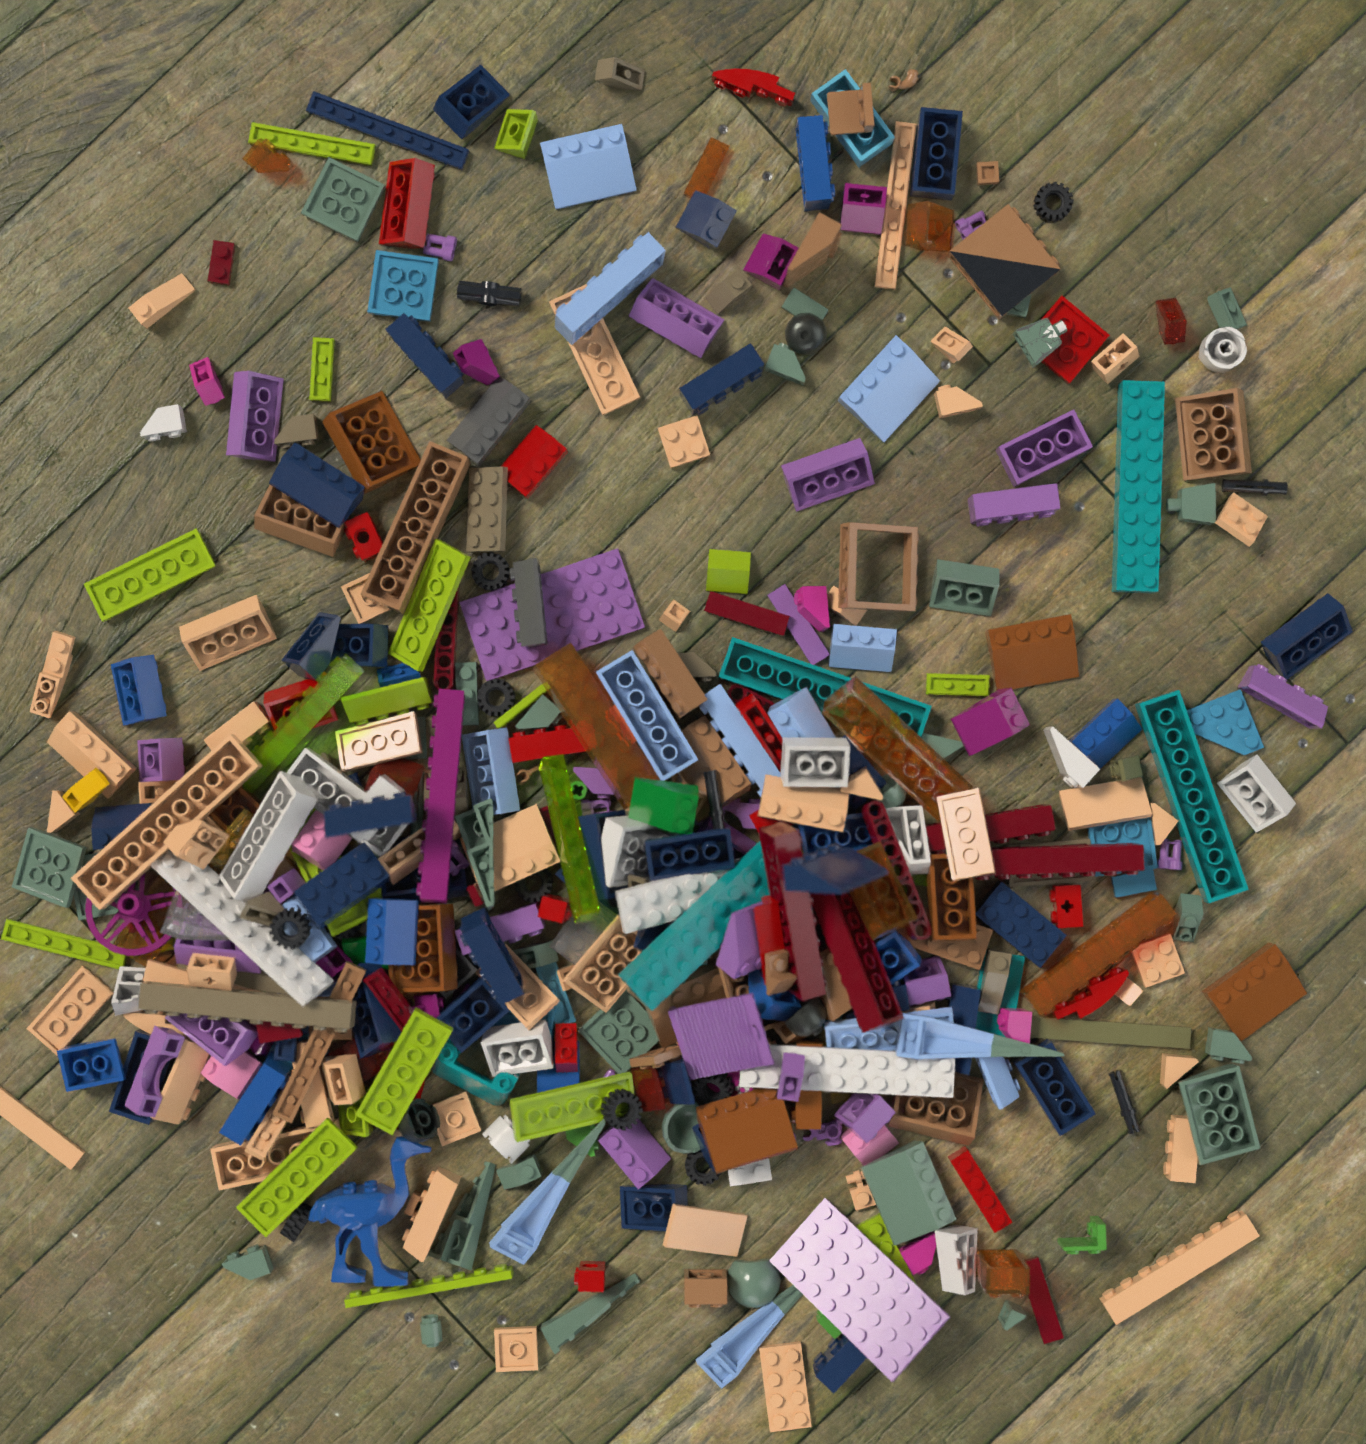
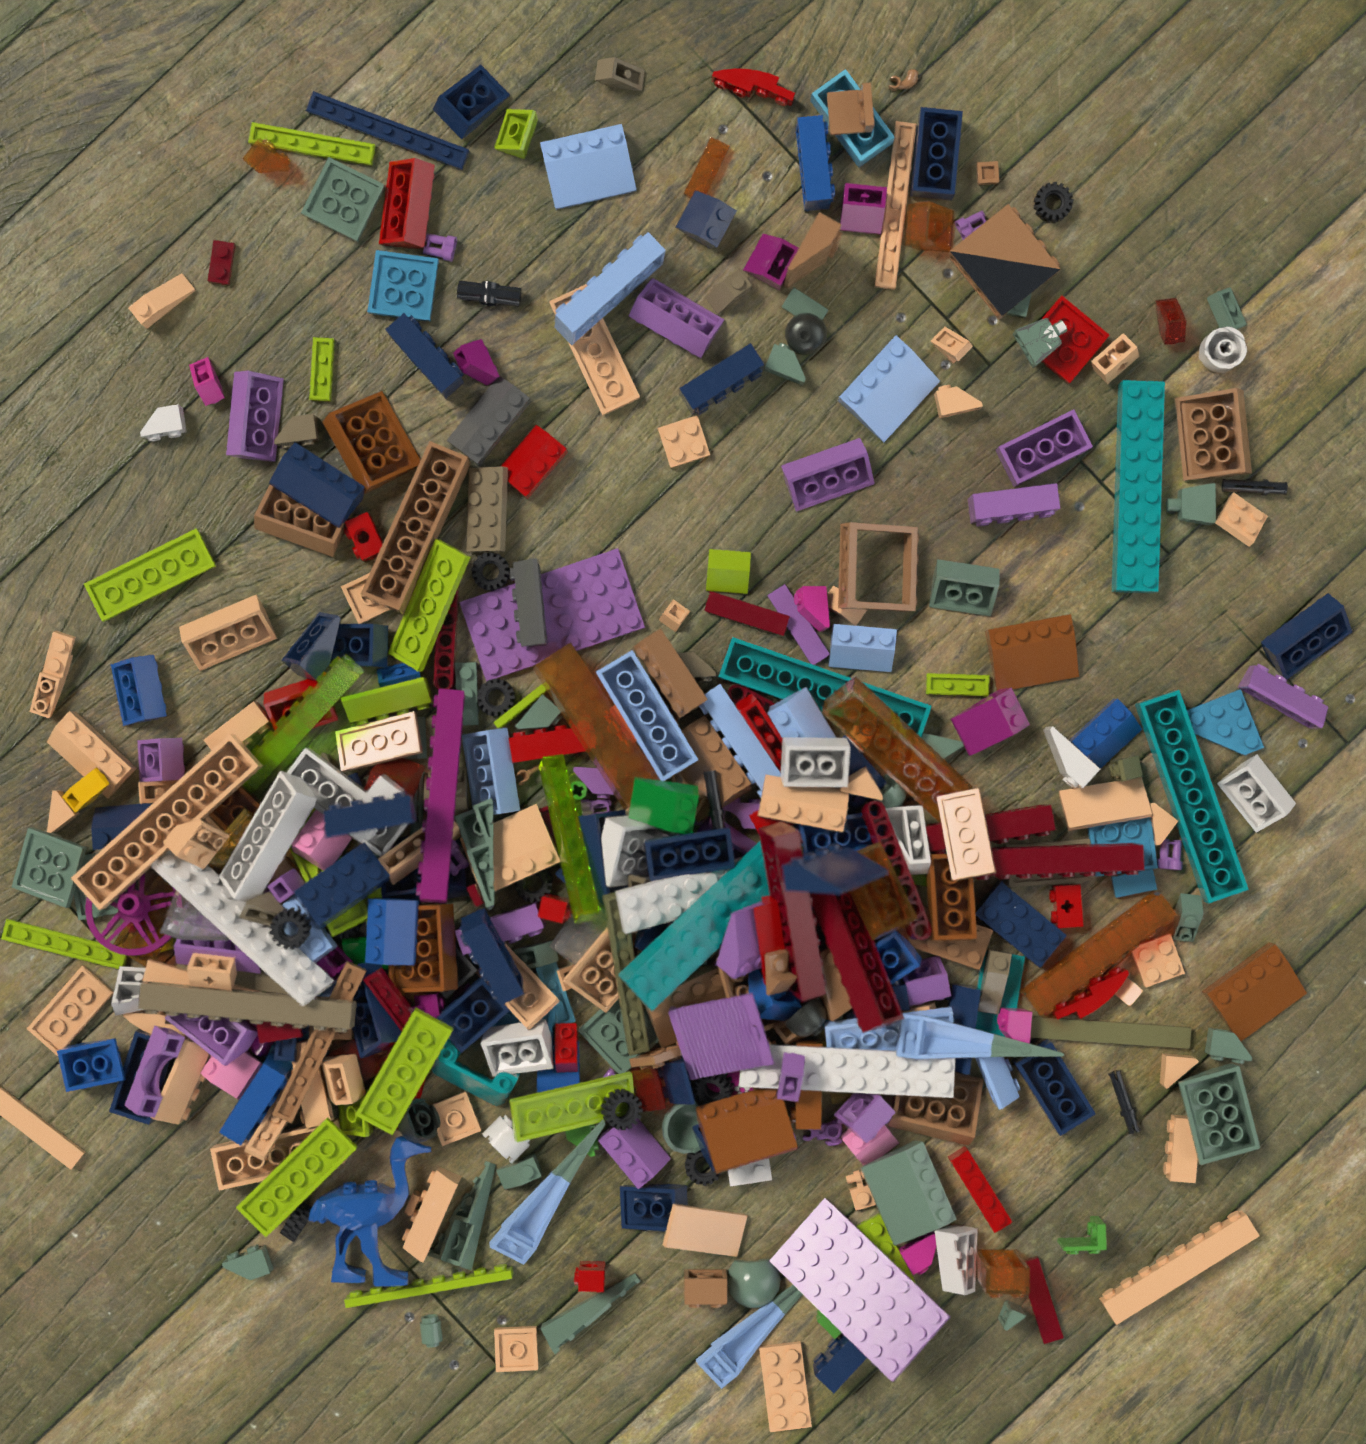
(622, 956): none -> olive tile

